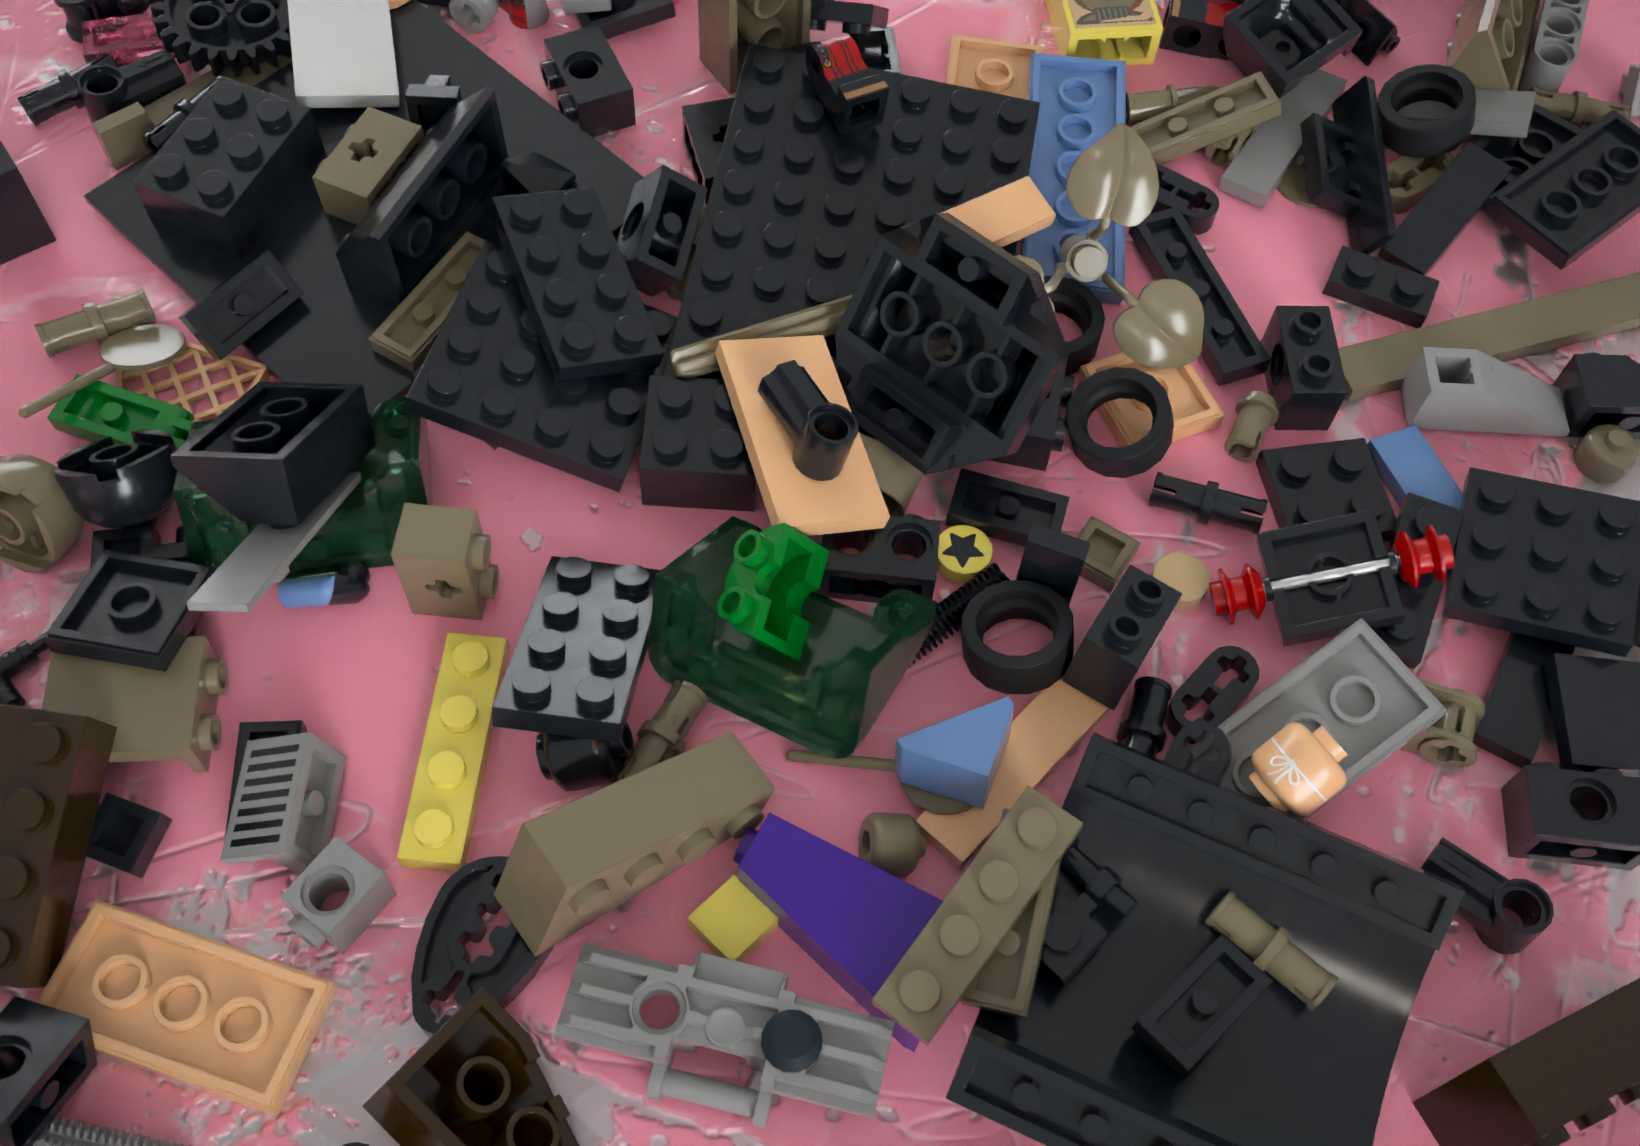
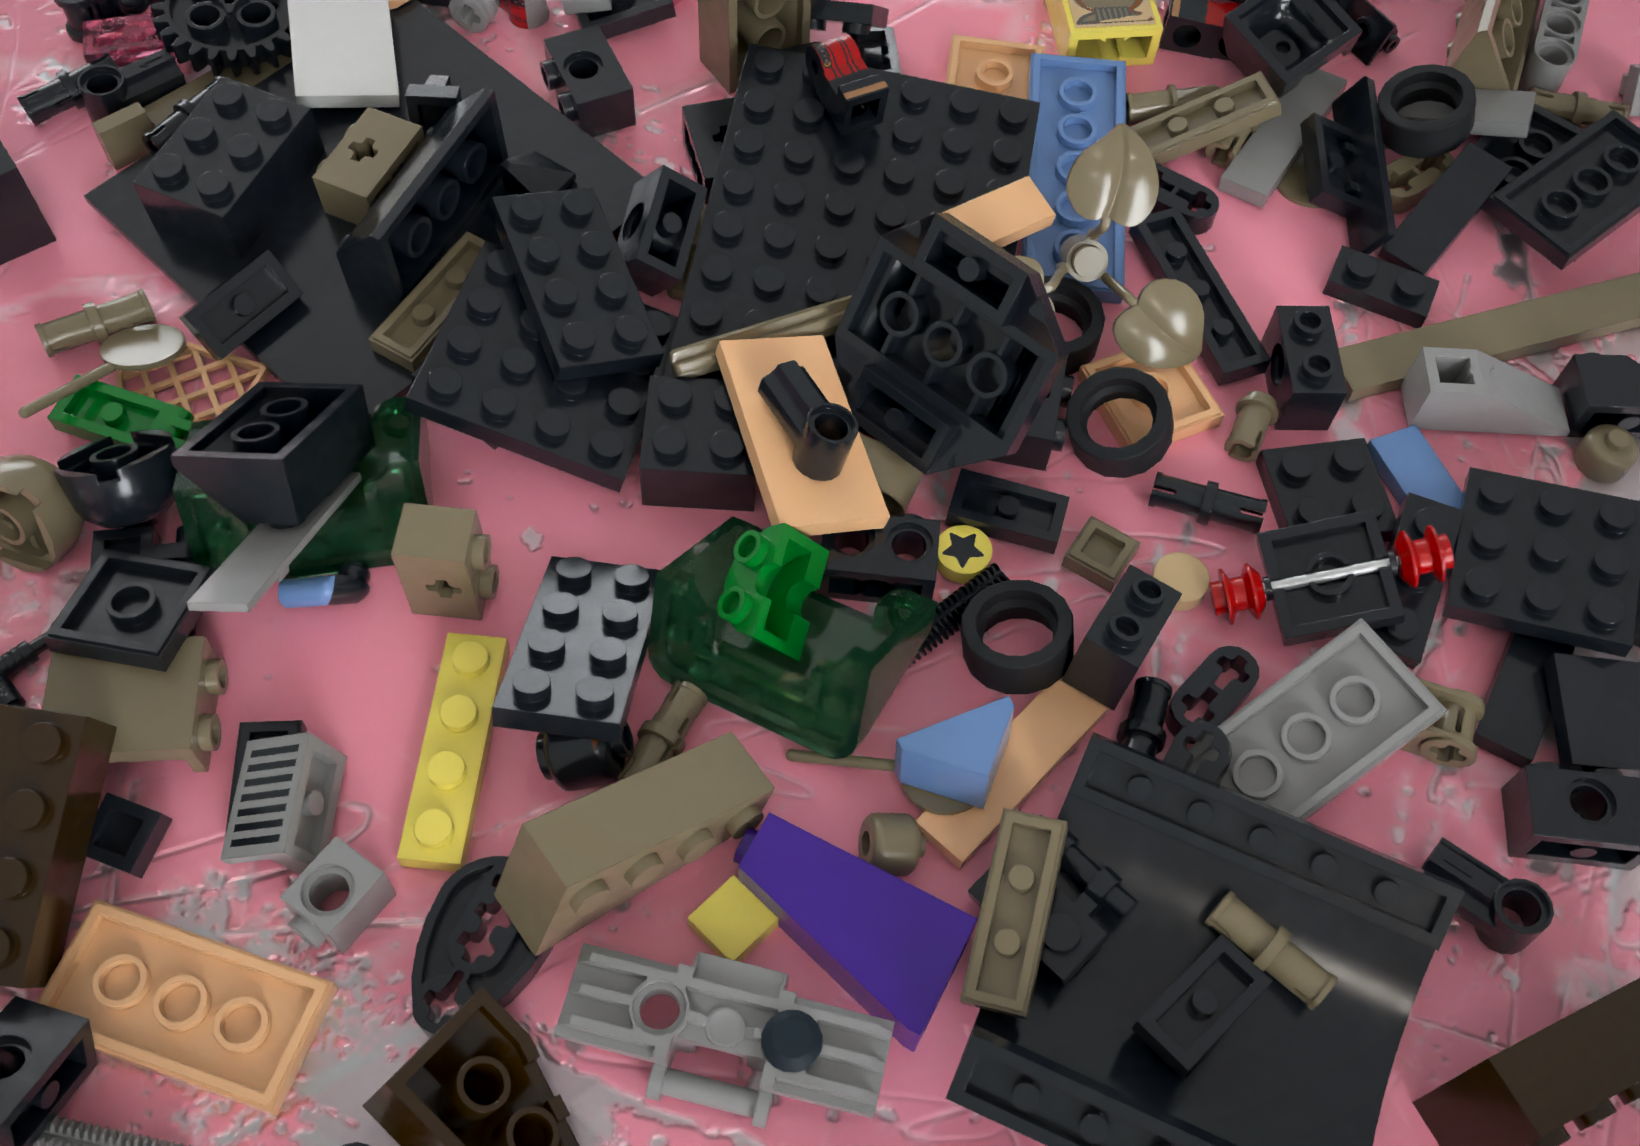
(977, 915): dark tan plate -> none
(1053, 560): black tile -> none
(1298, 769): light nougat head -> none

